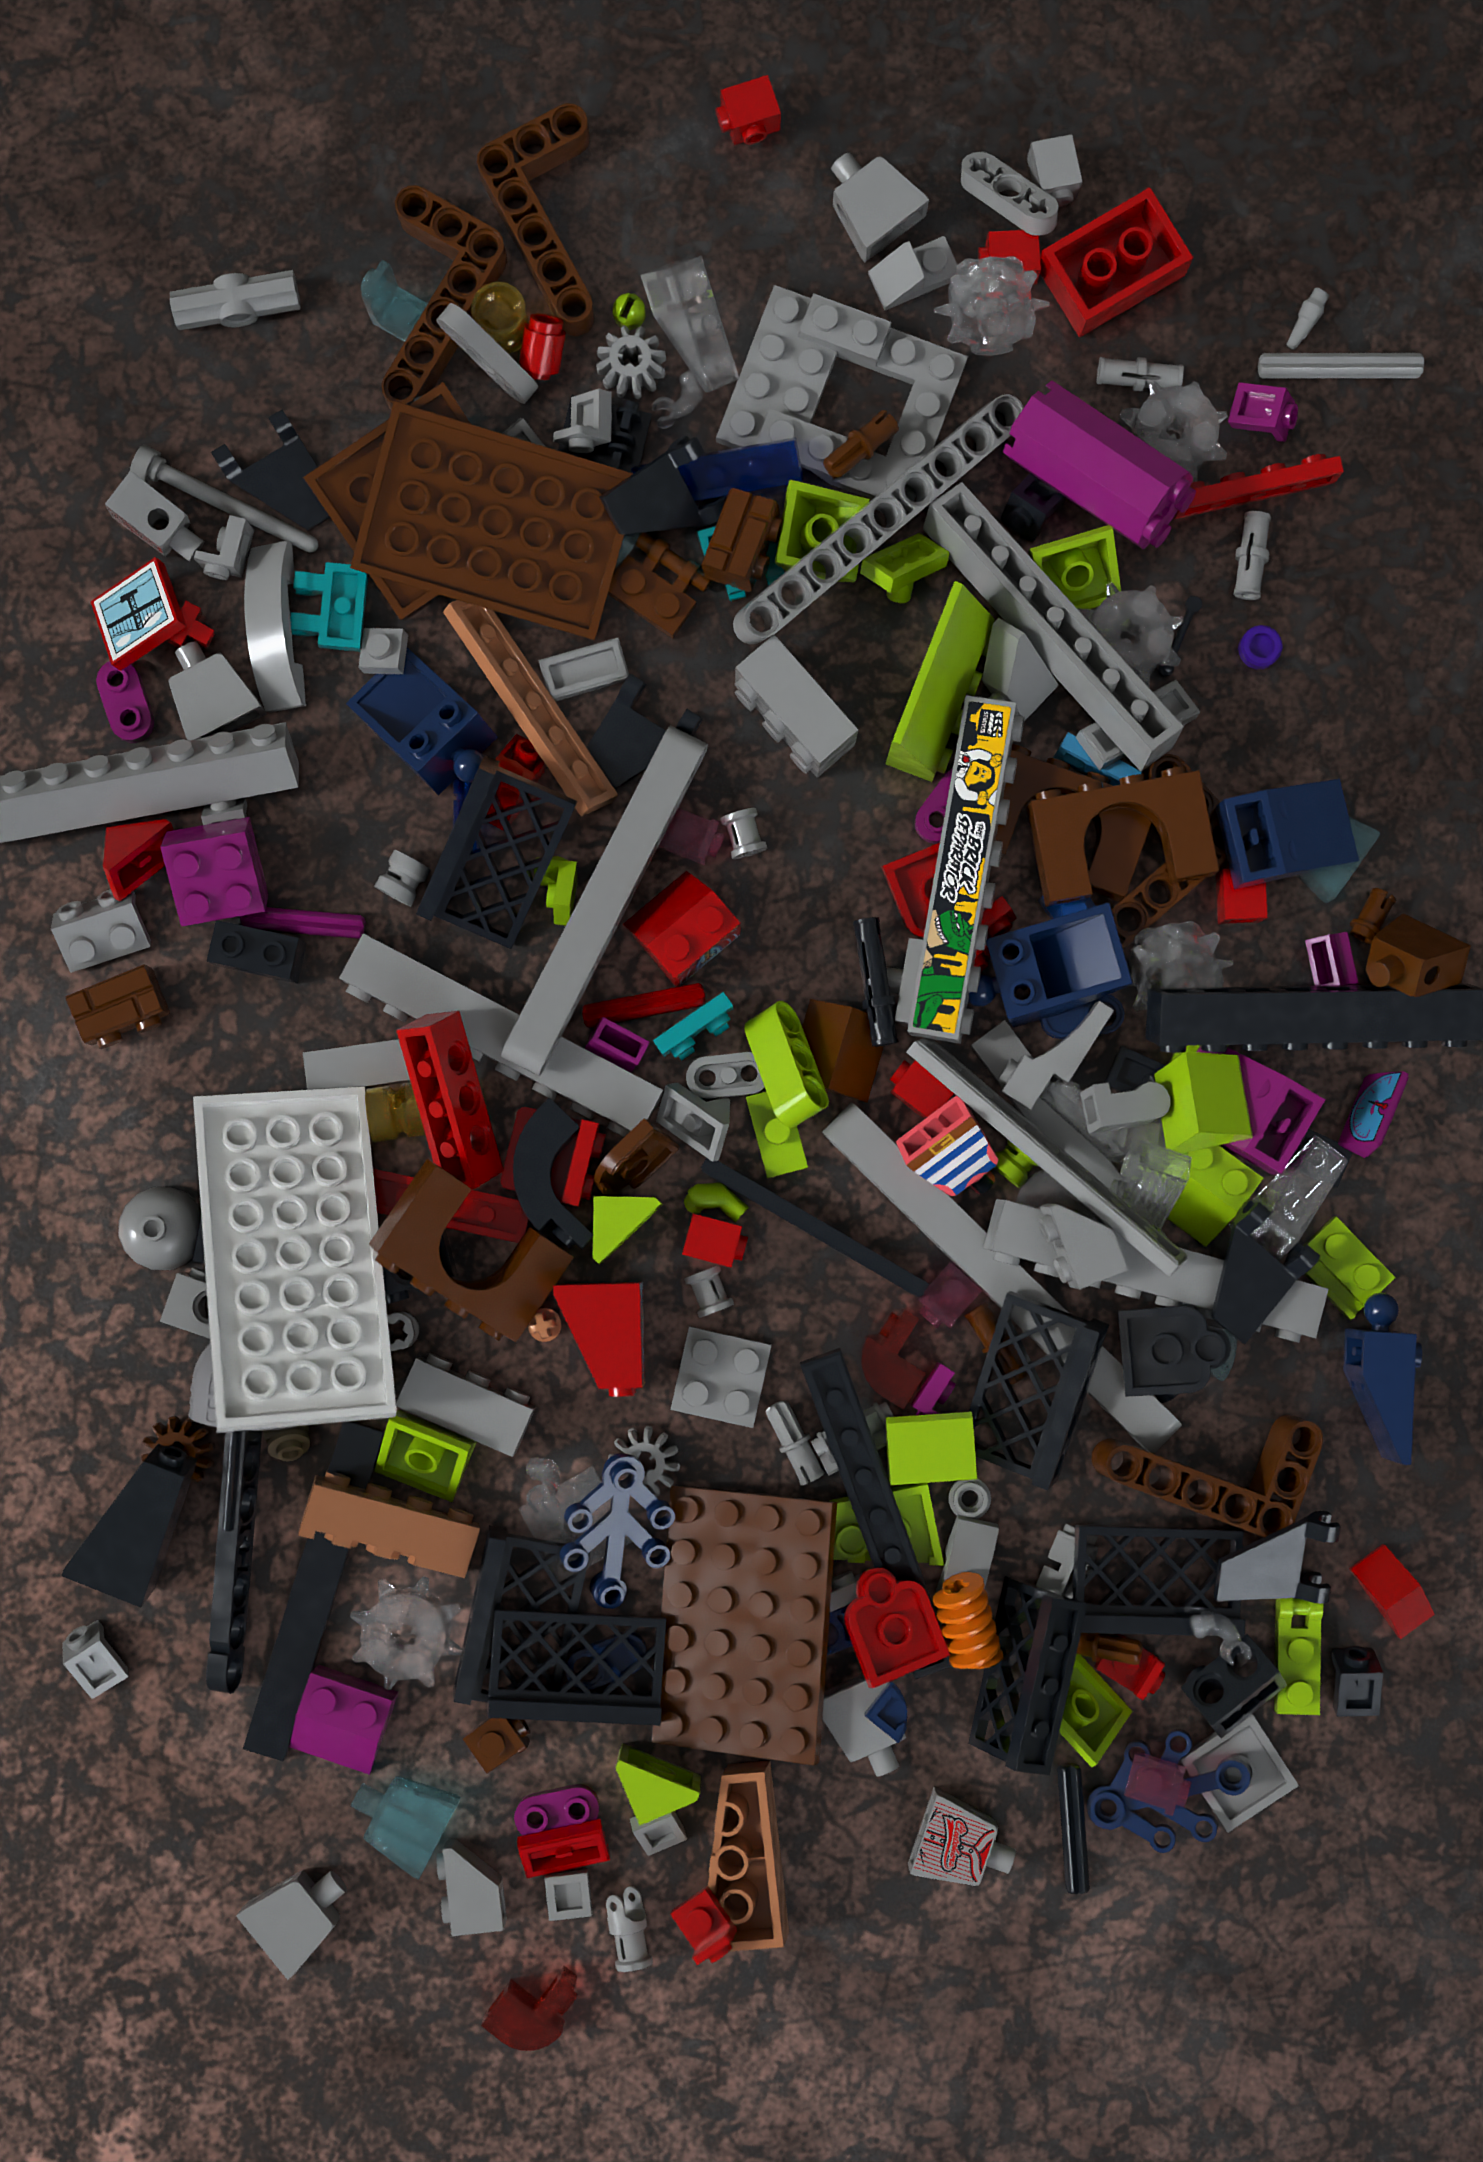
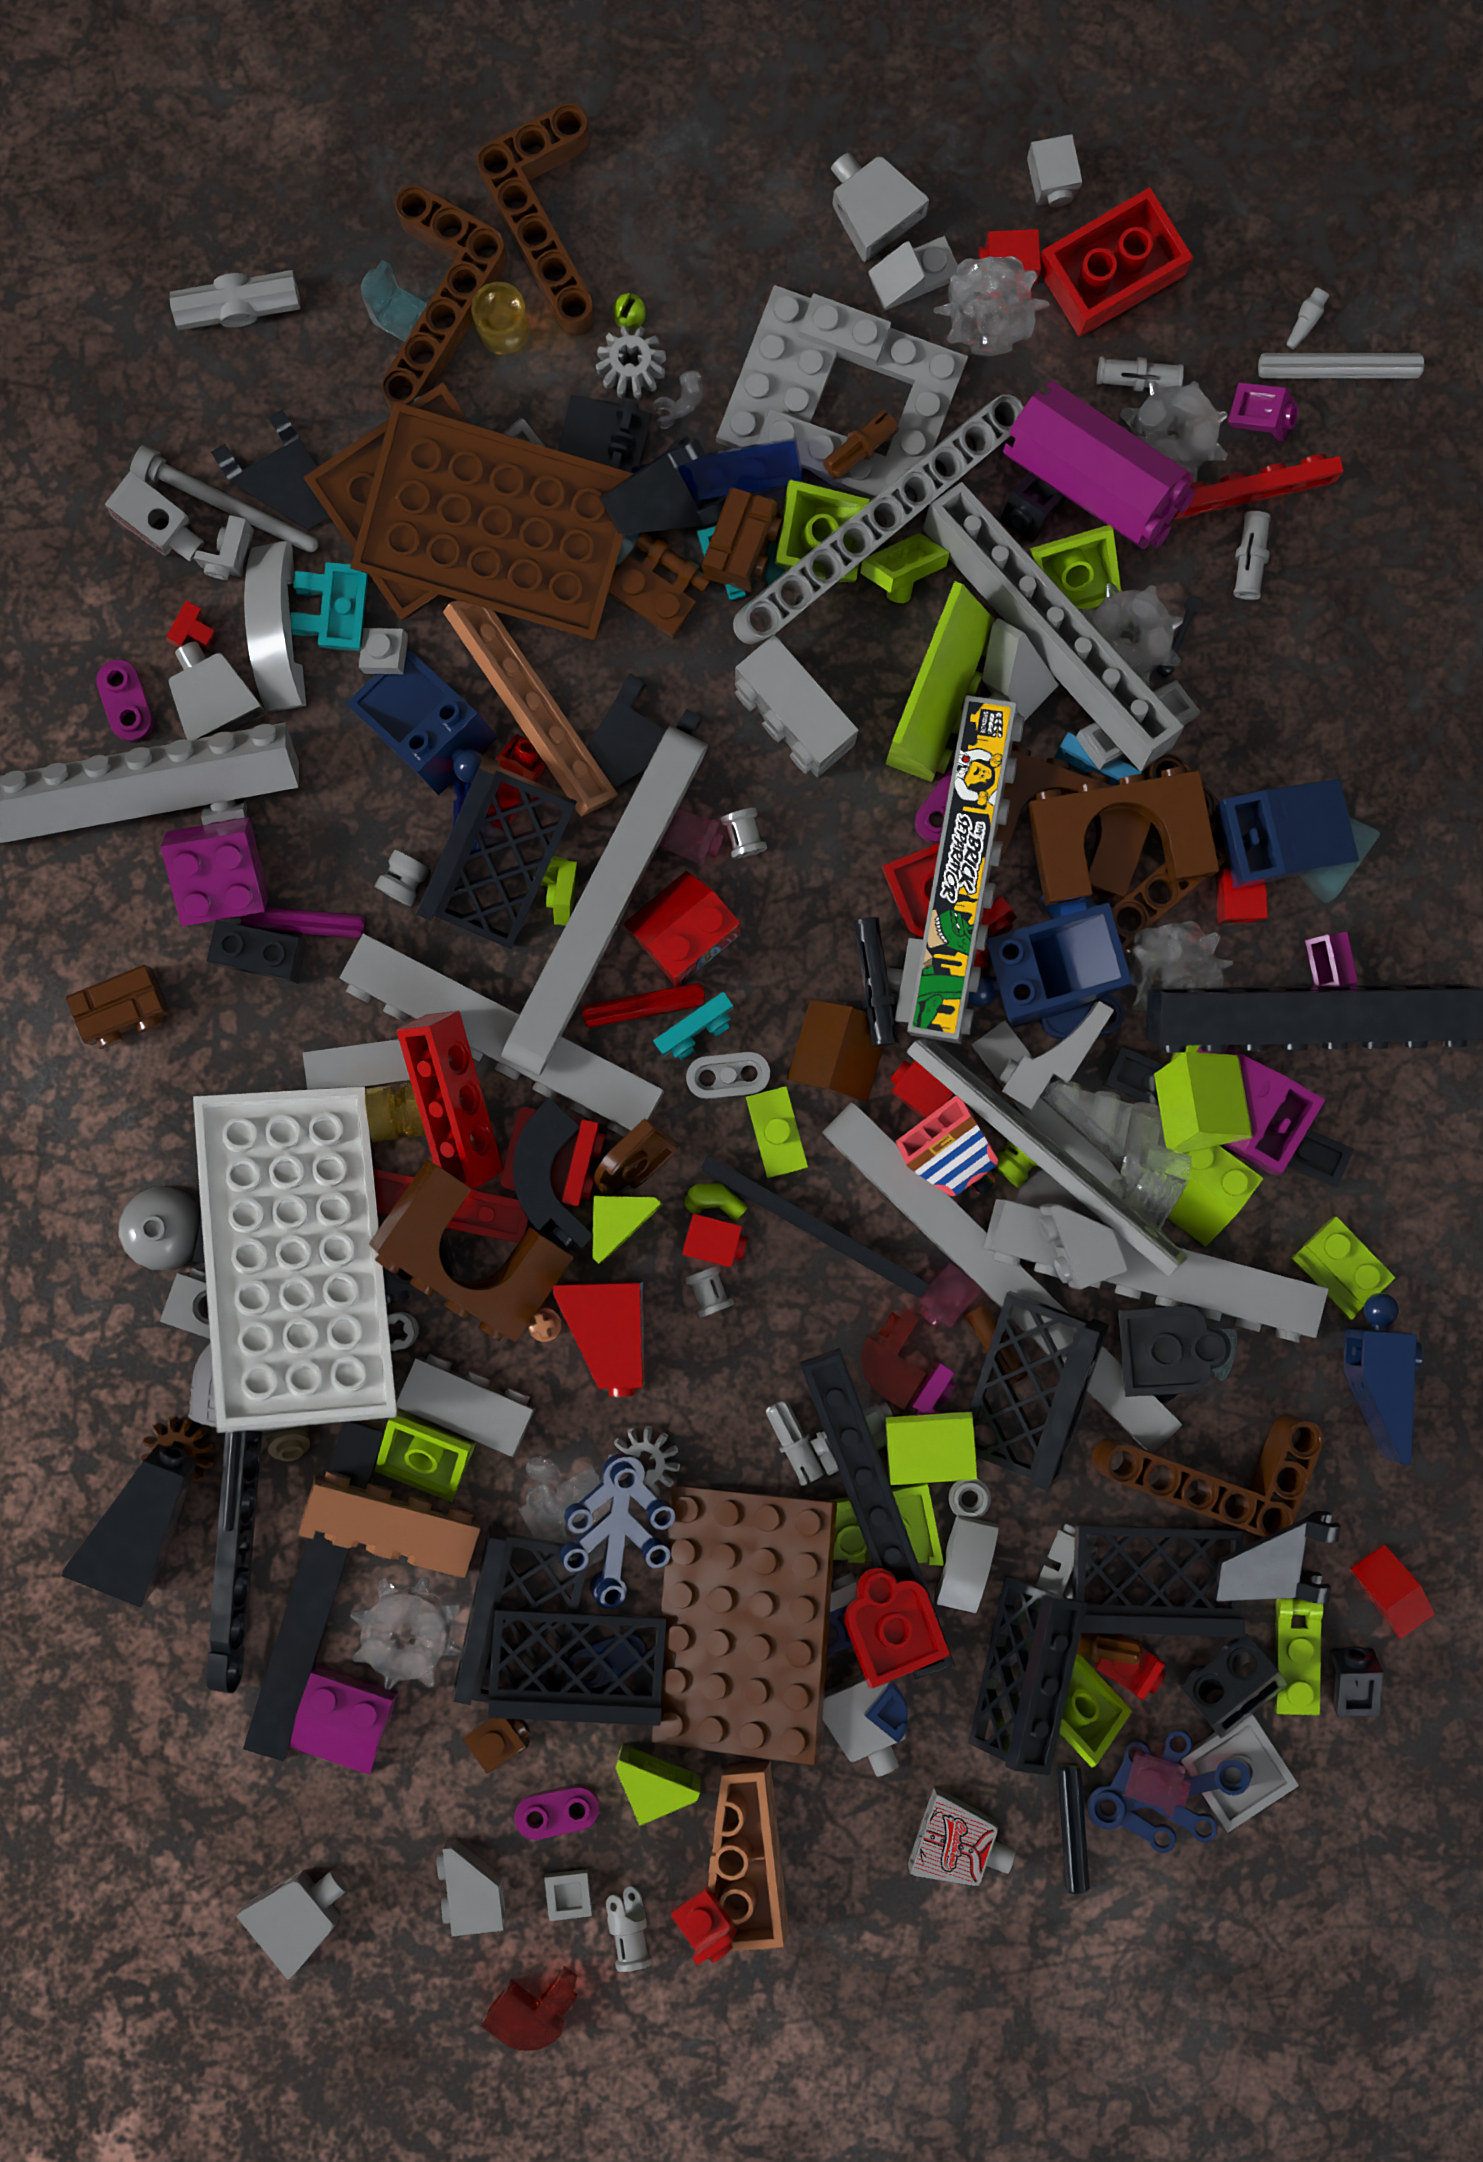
(93, 1660): light grey bracket -> none
(99, 930): light grey bracket -> none
(133, 854): red slope -> none
(138, 614): tile -> none
(406, 1820): clear light blue torso -> none
(487, 353): light grey beam -> none
(542, 346): red brick -> none
(563, 1842): red tile -> none
(584, 669): light grey tile -> none
(589, 422): light grey bracket -> none
(616, 1044): magenta piece -> none
(659, 1833): light grey plate -> none
(690, 318): clear slope -> none
(695, 1121): light grey slope -> none
(721, 1377): light grey plate -> none
(749, 111): red brick -> none
(786, 1064): lime beam -> none
(968, 1622): orange piece -> none
(1030, 210): light grey beam -> none
(1124, 1109): light grey leg -> none
(1218, 1625): clear arm -> none
(1252, 1278): black flag -> none
(1260, 647): dark purple tile -> none
(1297, 1196): clear slope -> none
(1372, 915): reddish brown pin -> none
(1372, 1112): slope -> none
(1416, 958): reddish brown torso -> none

